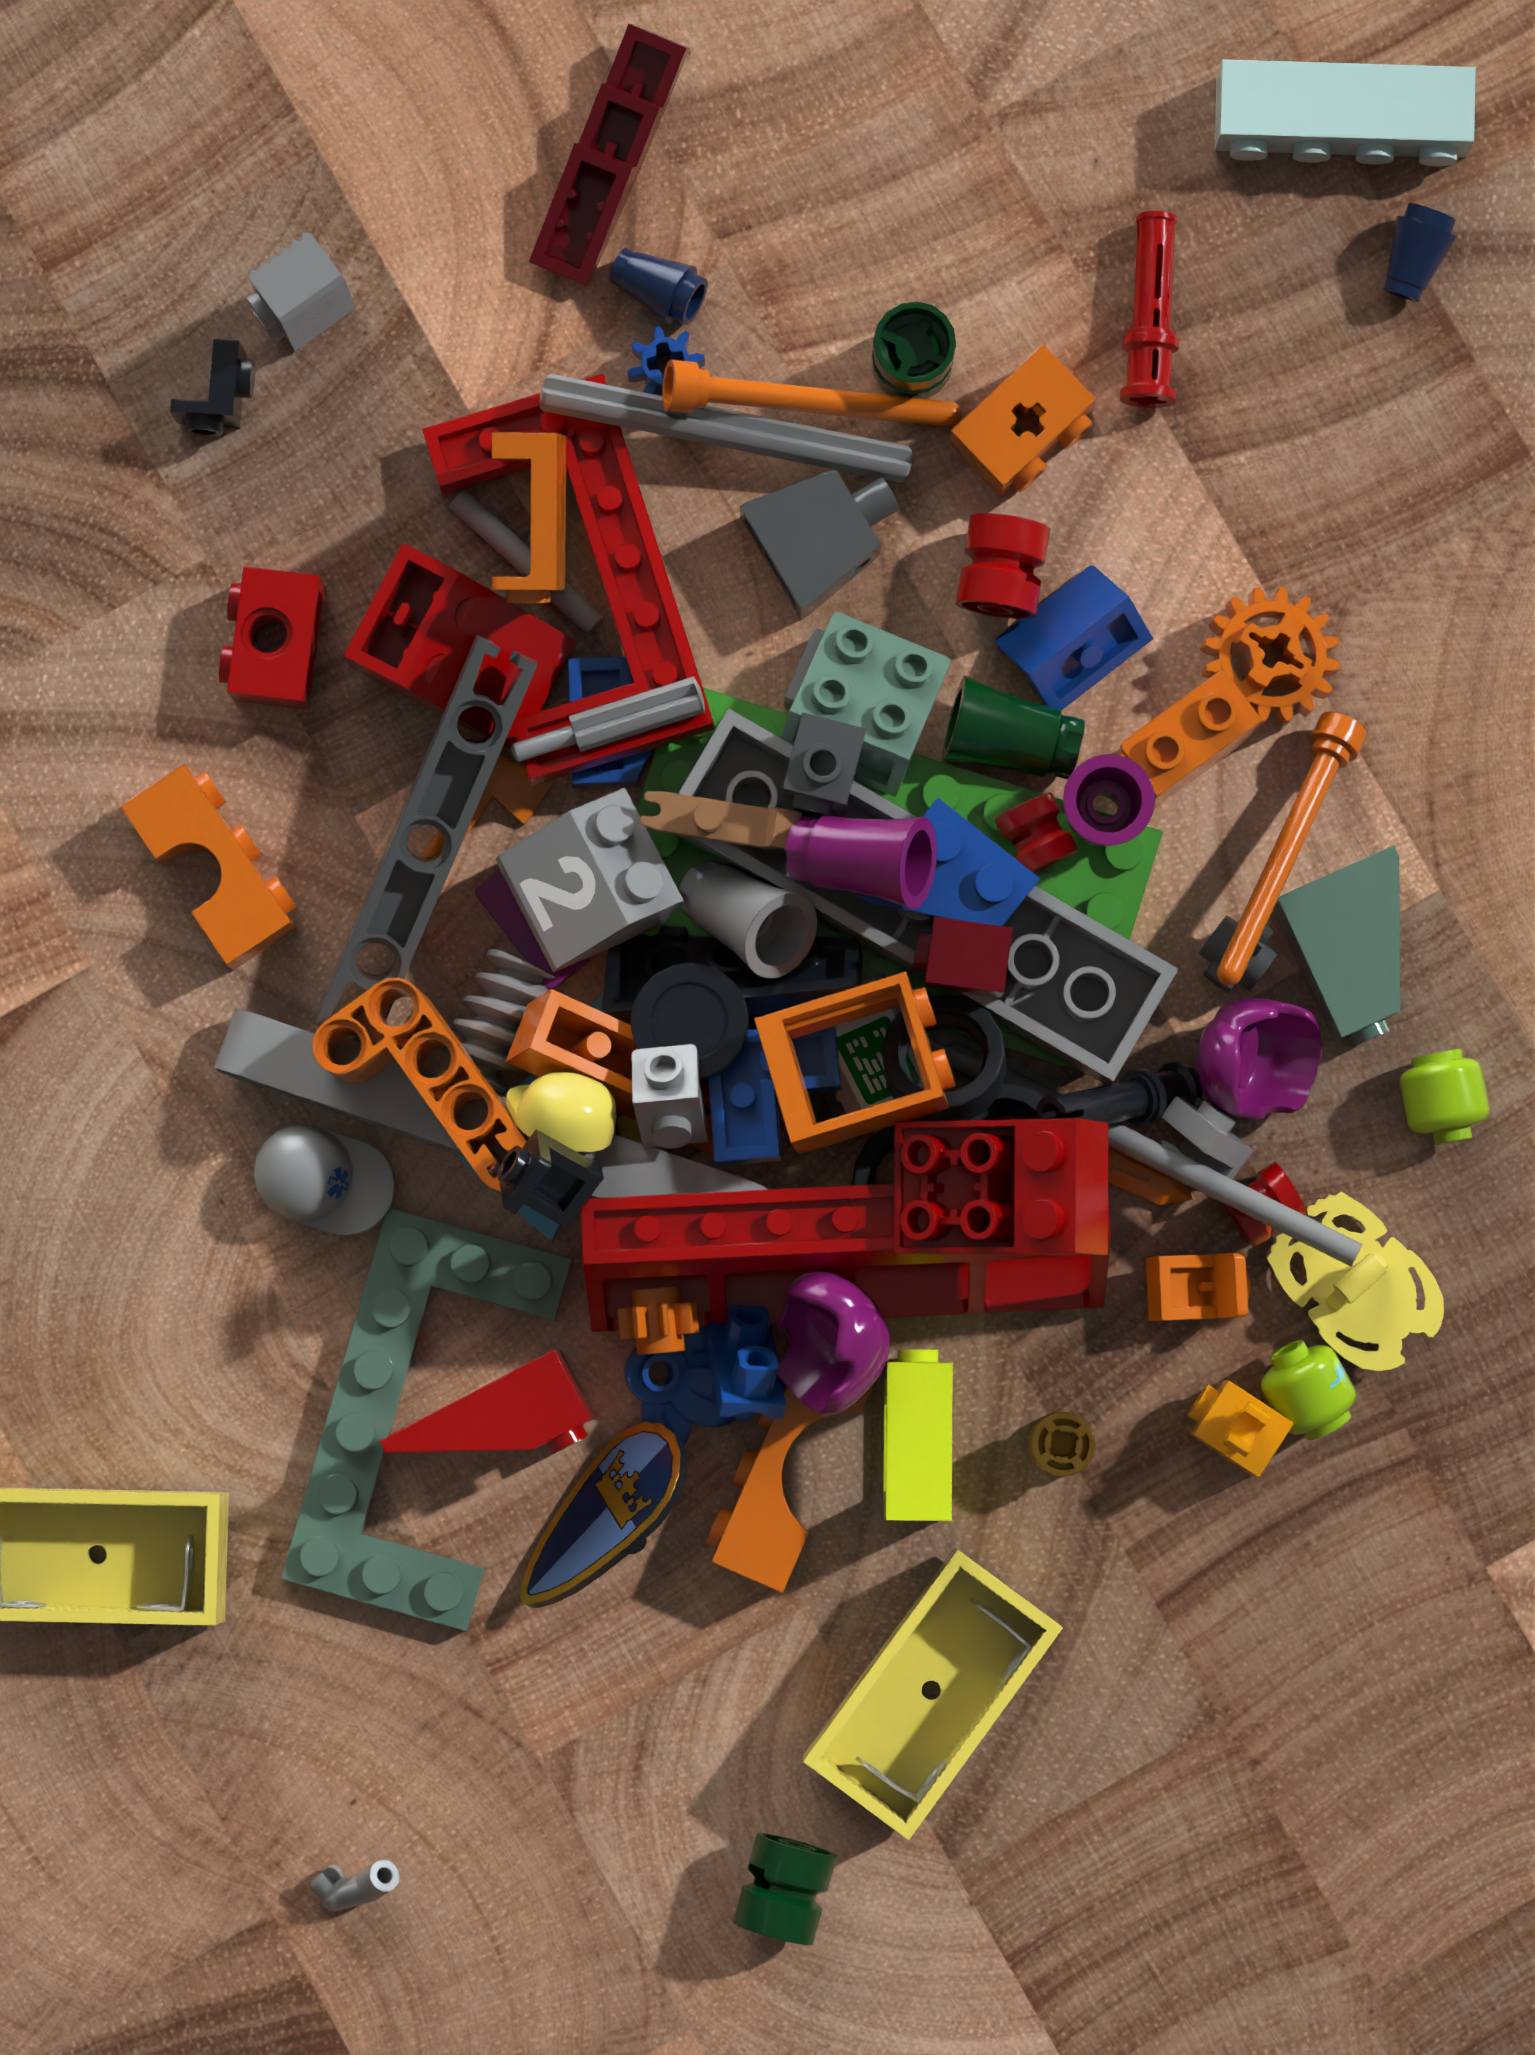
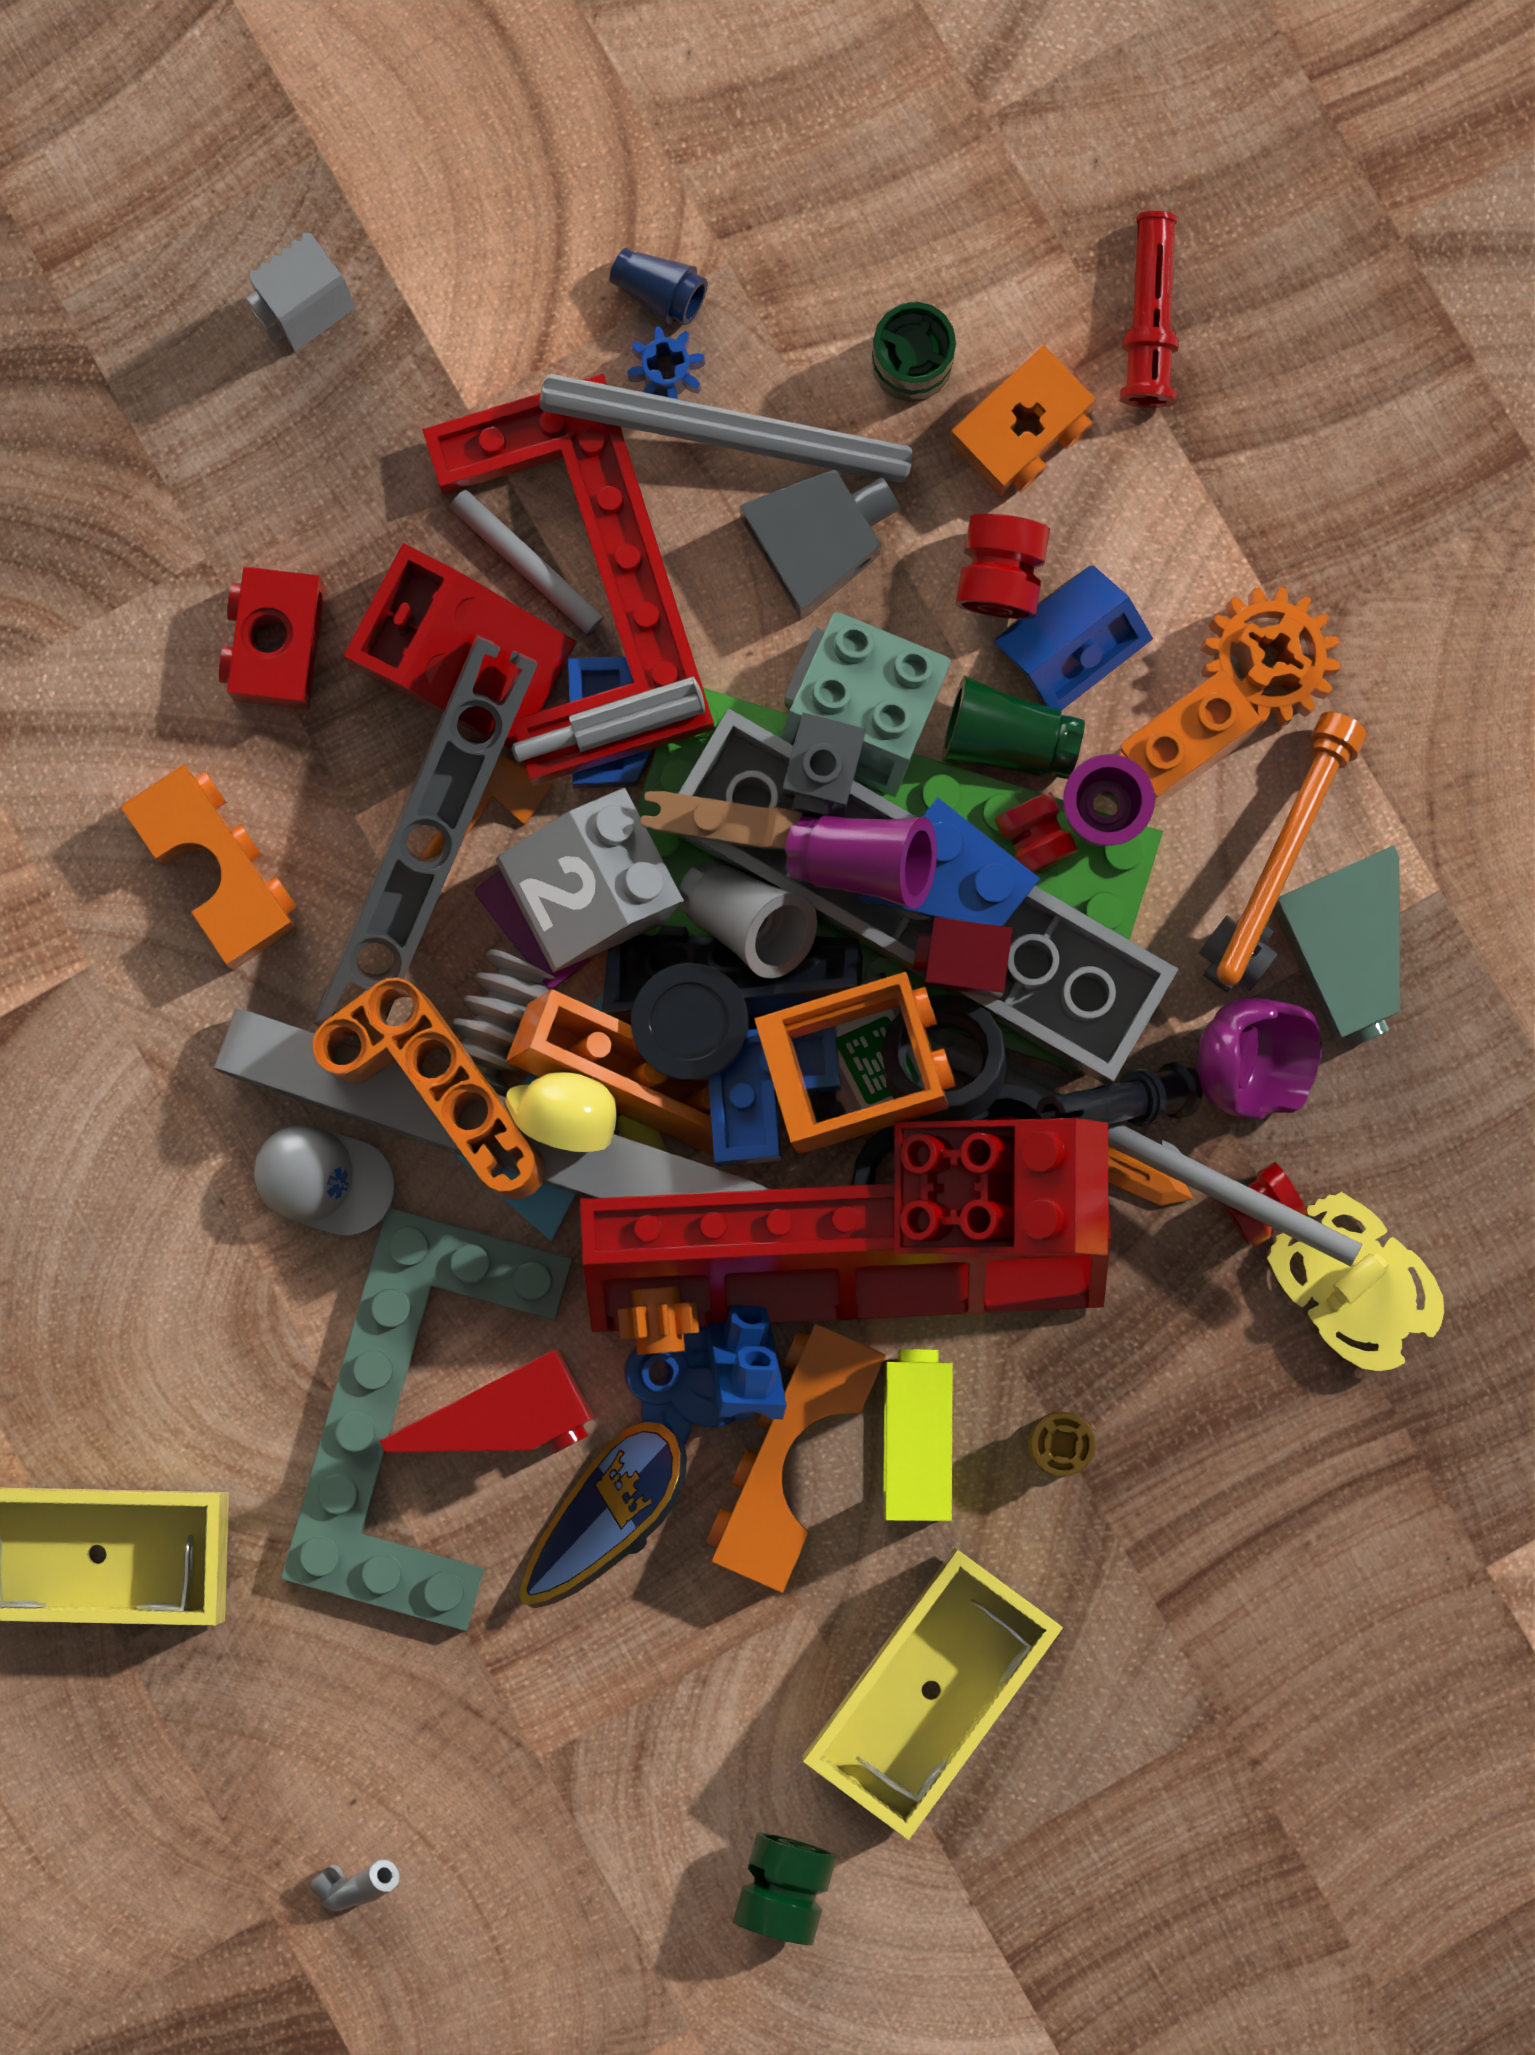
(230, 382): black bracket -> none
(548, 513): orange panel -> none
(548, 1179): black bracket -> none
(609, 155): dark red slope -> none
(668, 1096): light grey bracket -> none
(691, 387): orange piece -> none
(834, 1342): magenta piece -> none
(1197, 1286): orange bracket -> none
(1208, 1136): light grey bracket -> none
(1238, 1426): light orange brick -> none
(1309, 1389): lime head -> none
(1344, 111): light aqua brick -> none
(1417, 250): dark blue cone -> none
(1444, 1096): lime head -> none

